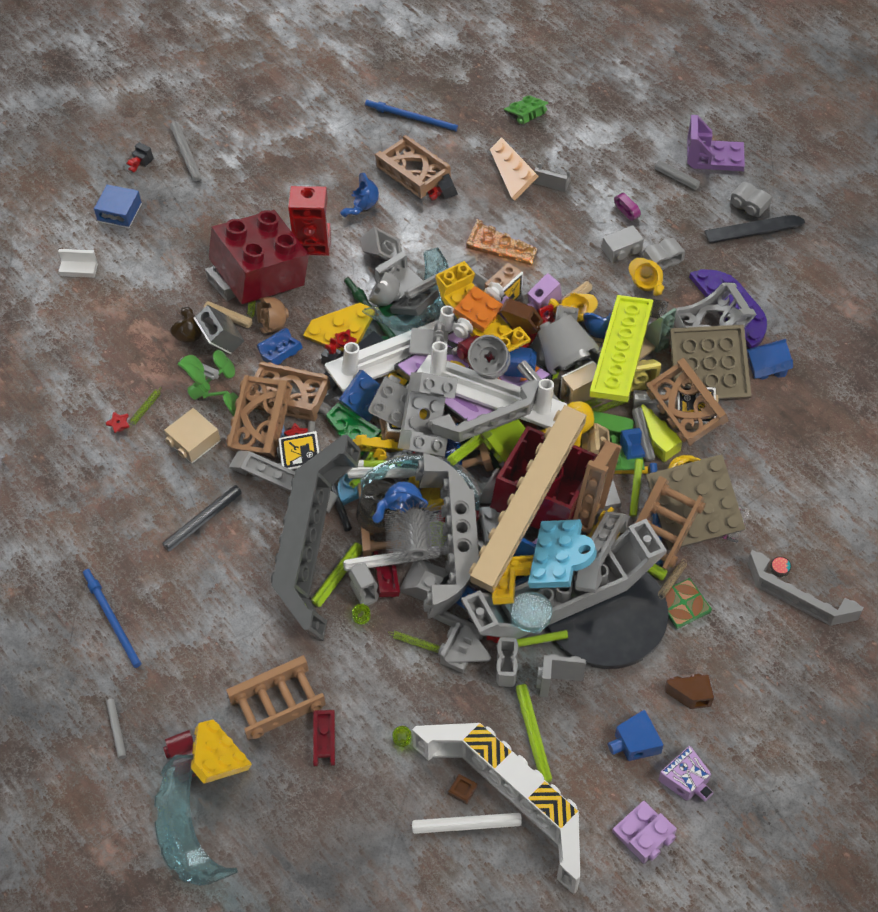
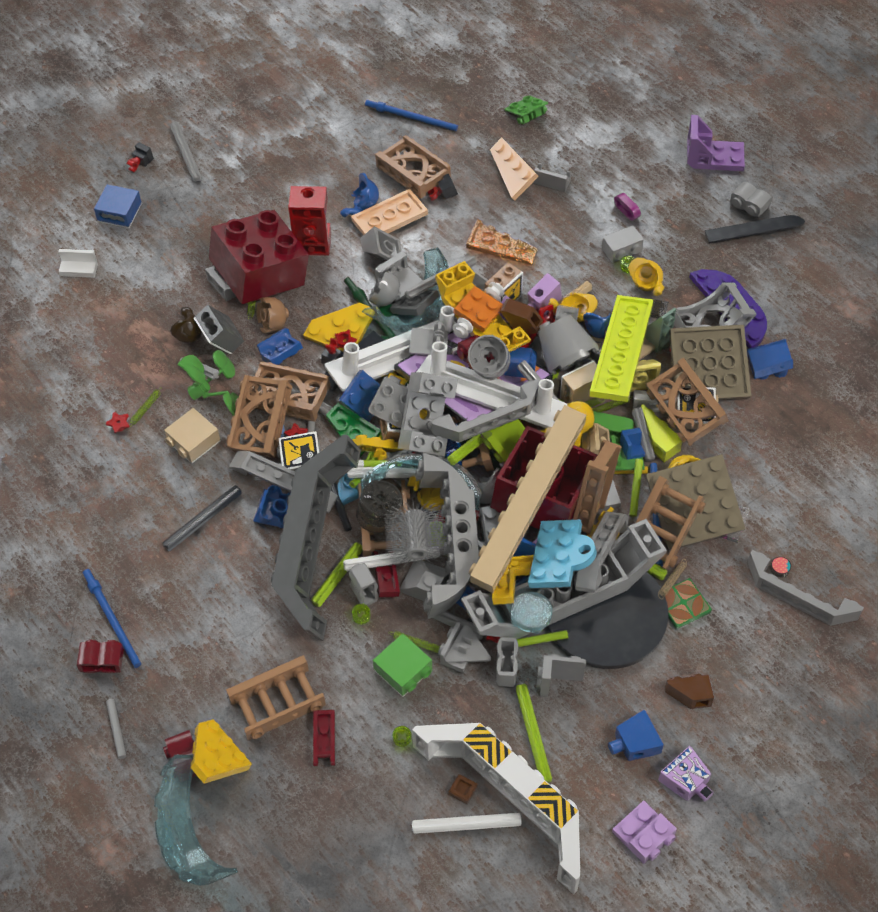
(100, 657): none -> dark red brick
(234, 316): tan axle -> none
(272, 507): none -> blue slope
(391, 213): none -> light nougat plate
(399, 494): blue piece -> none
(403, 665): none -> bright green piece
(626, 259): none -> clear neon green bush
(665, 253): light grey brick -> none
(677, 175): light grey axle -> none

